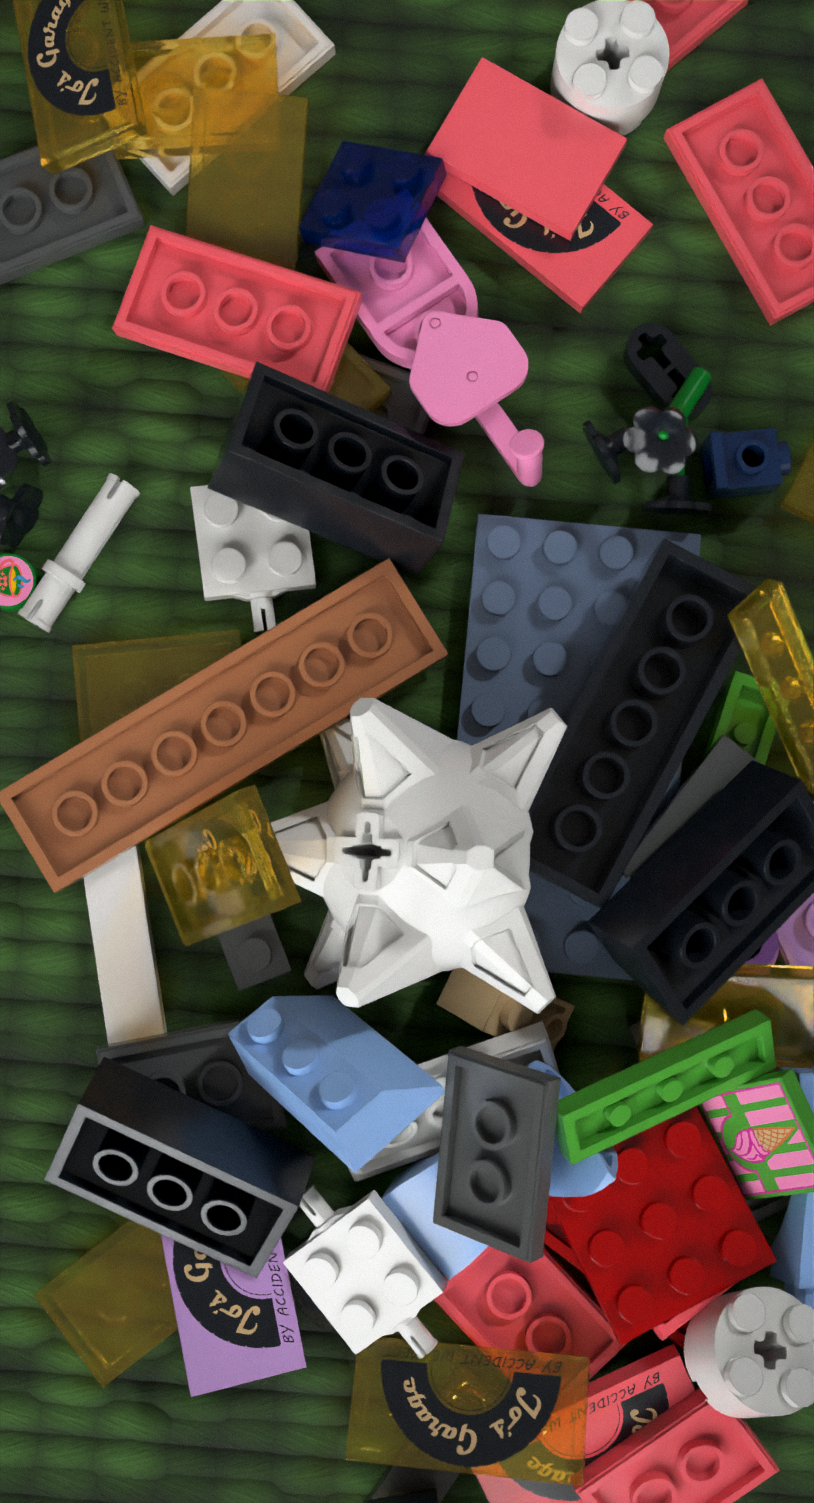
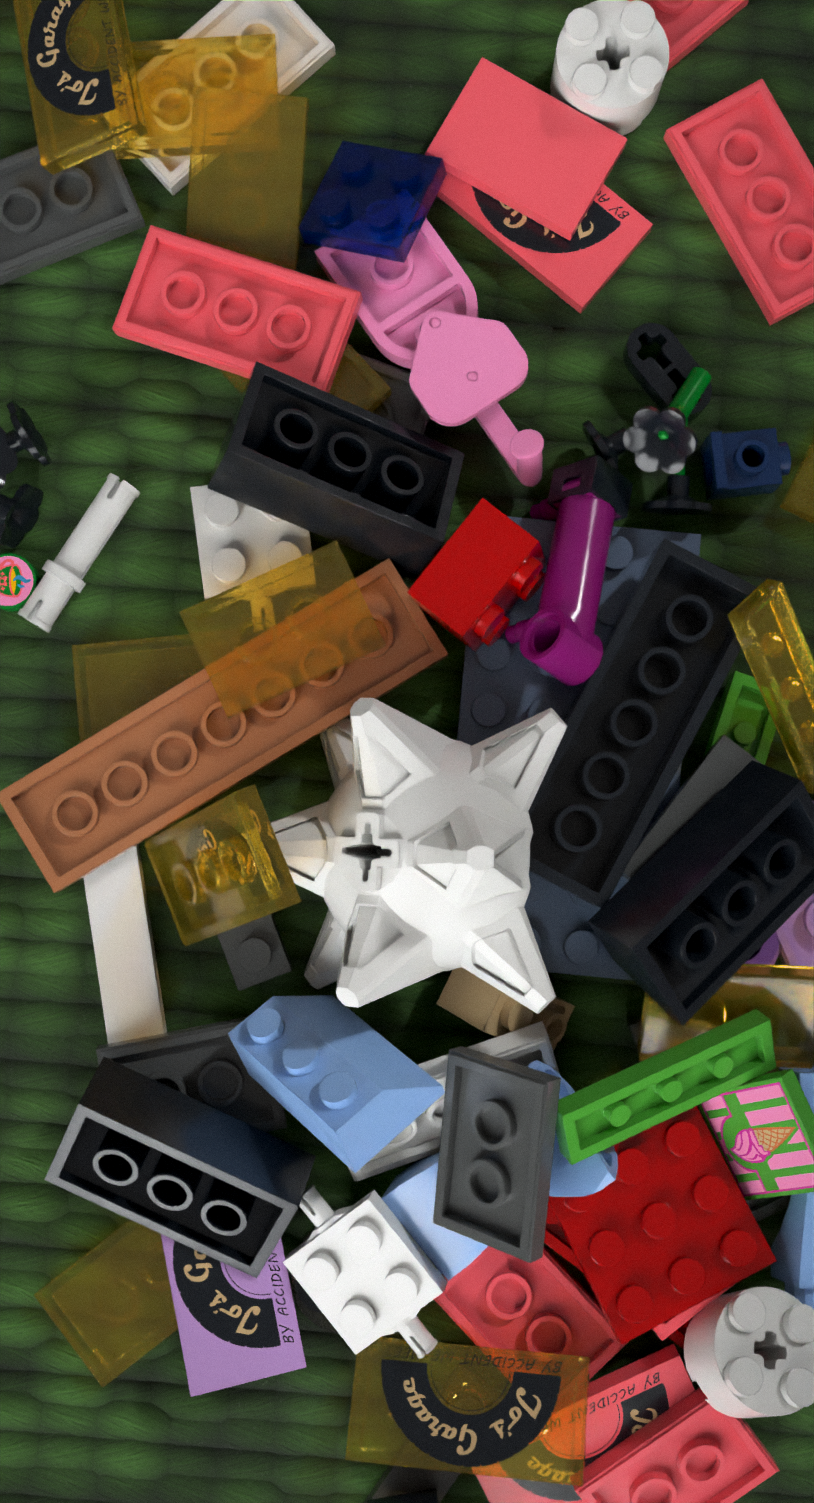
(282, 629): none -> clear yellow tile
(480, 576): none -> red brick
(585, 503): none -> magenta piece

